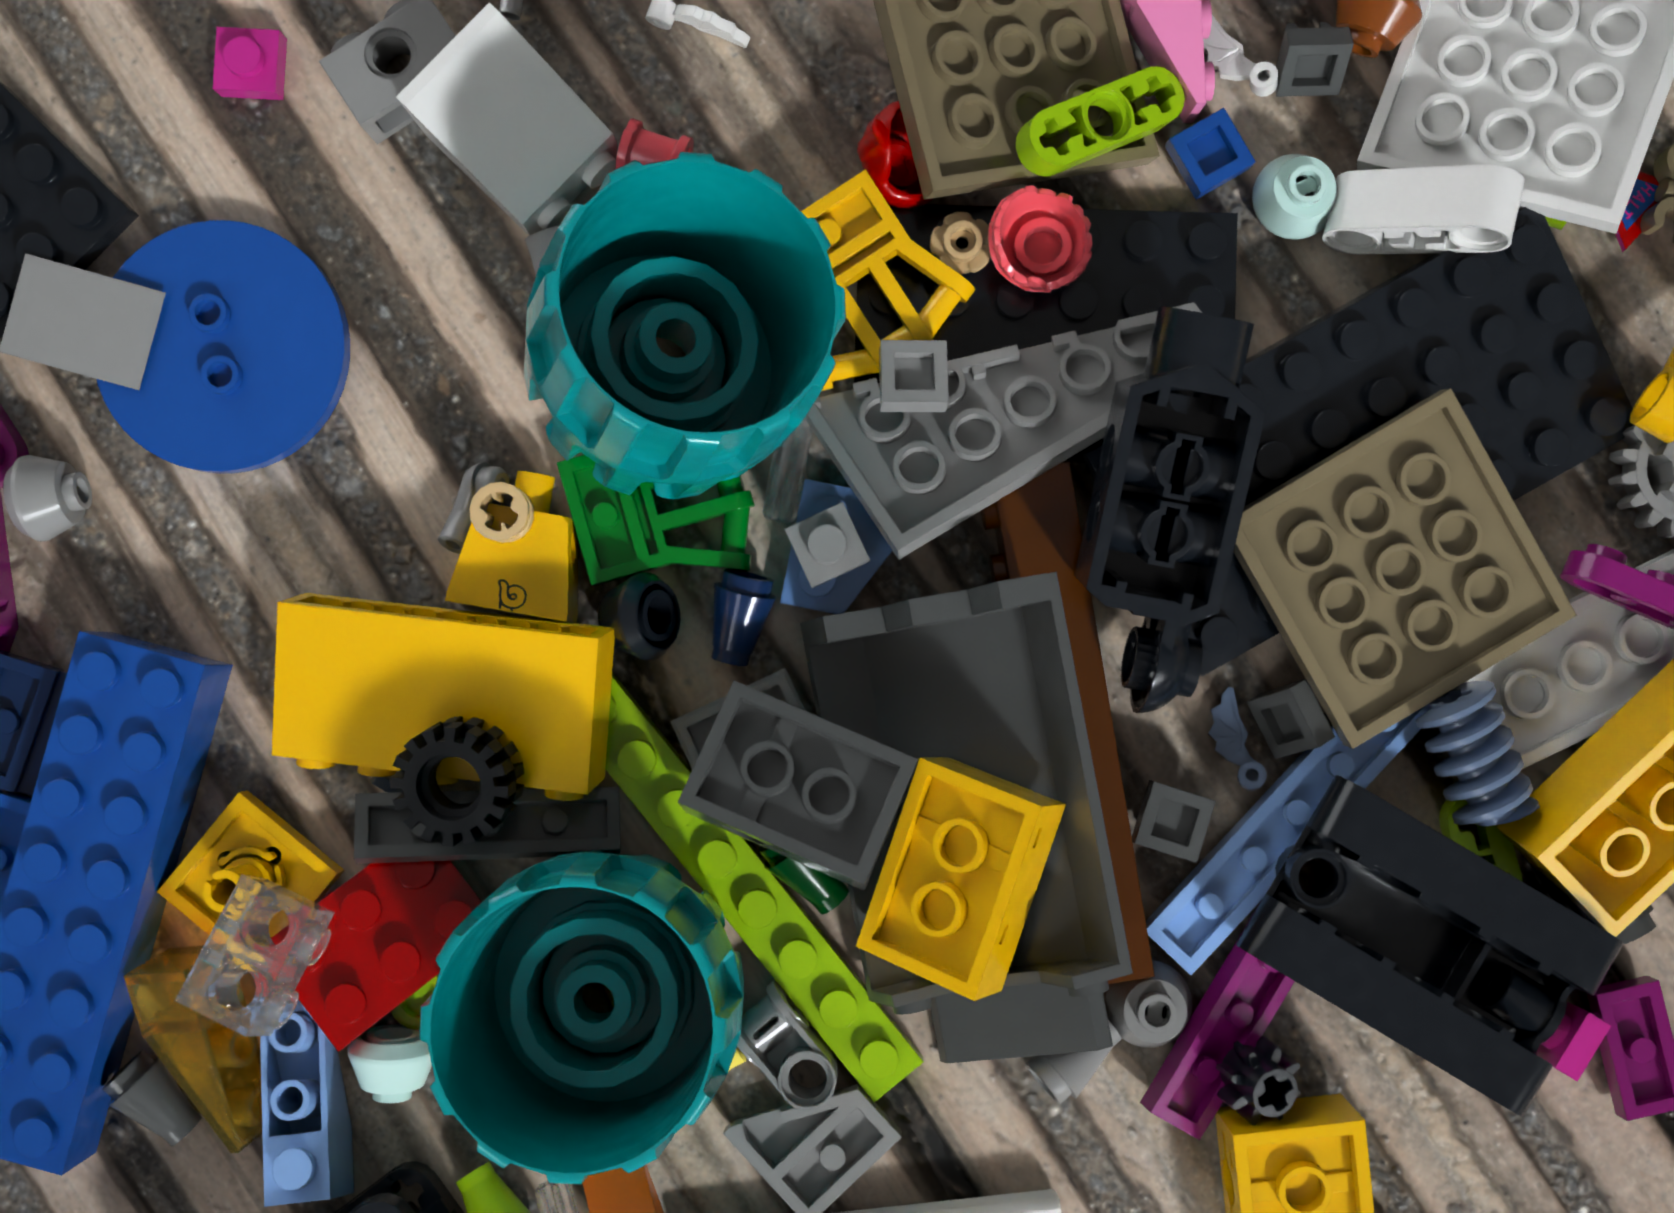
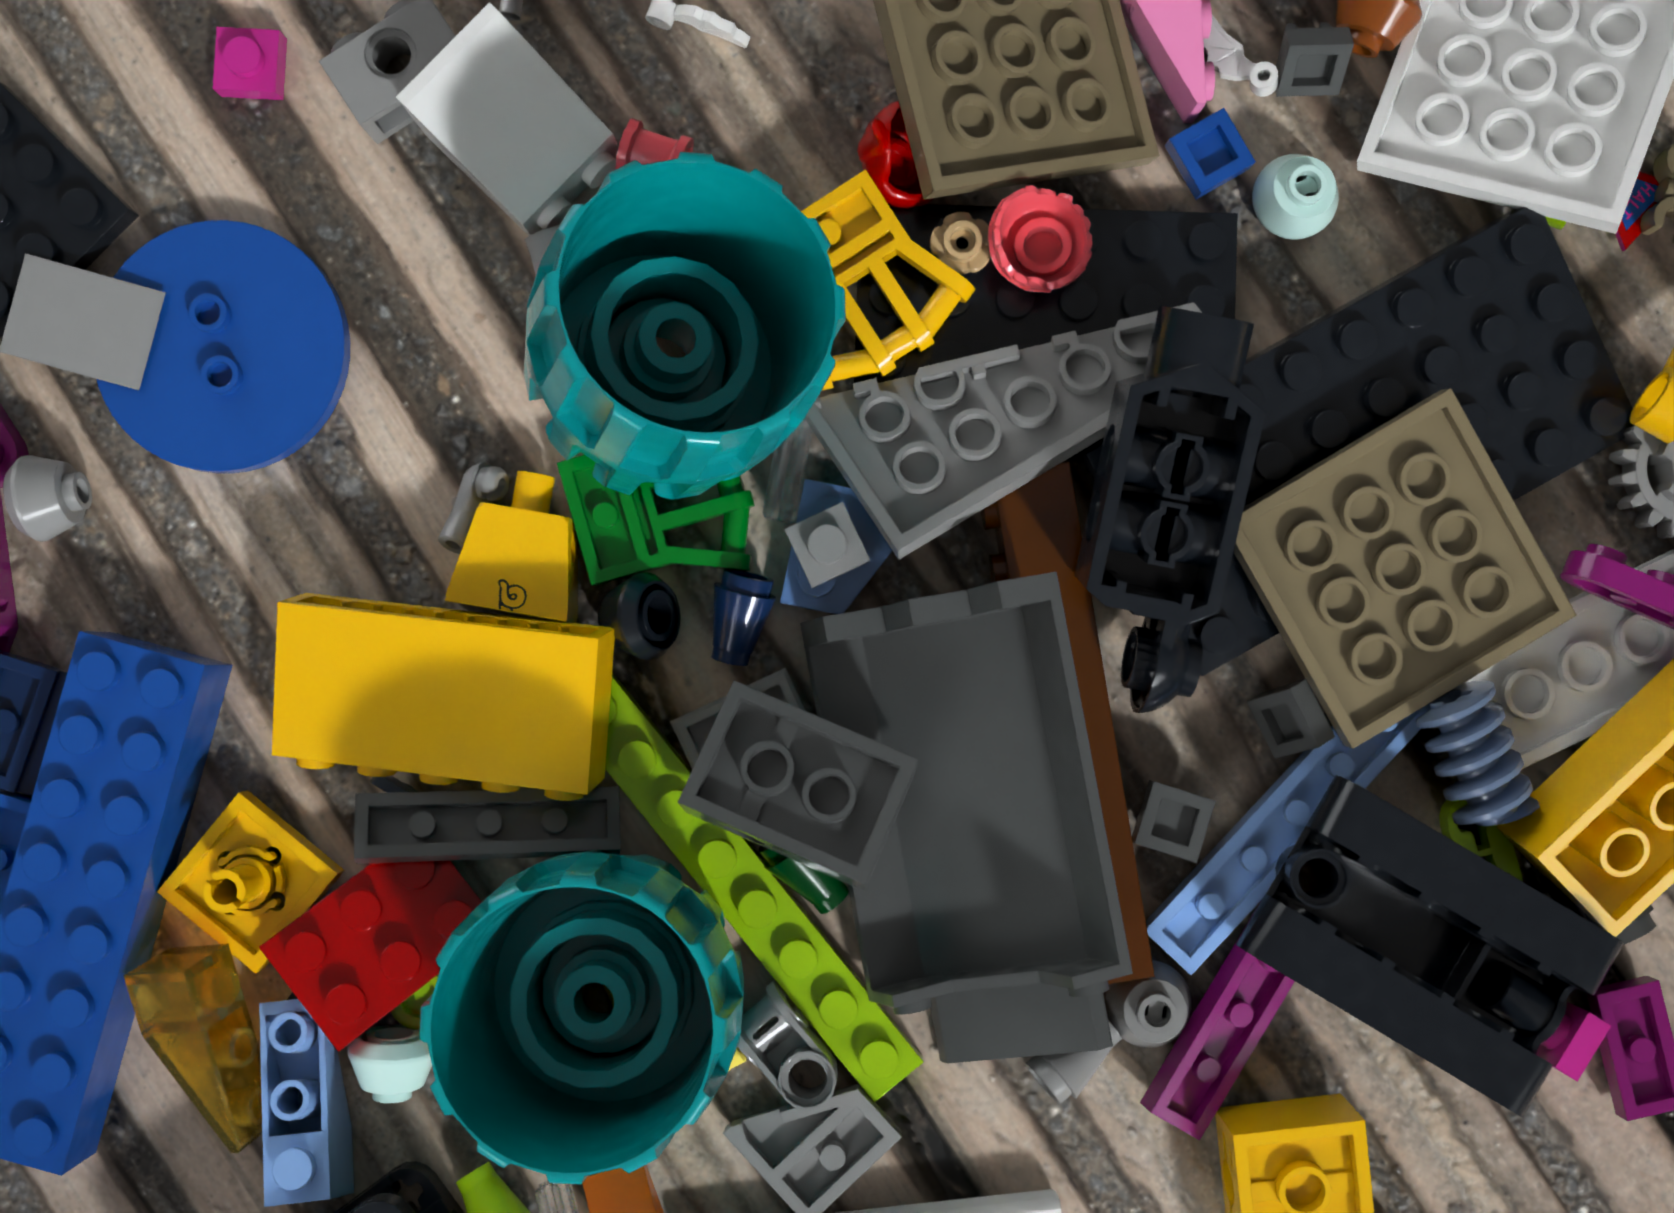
(152, 1098): dark grey cone -> none
(243, 945): clear brick -> none
(428, 802): black tyre -> none
(483, 520): tan bush -> none
(913, 376): light grey plate -> none
(960, 876): yellow piece -> none
(1085, 141): lime beam -> none
(1230, 742): sand blue piece -> none
(1258, 1080): black gear -> none
(1425, 210): white beam -> none

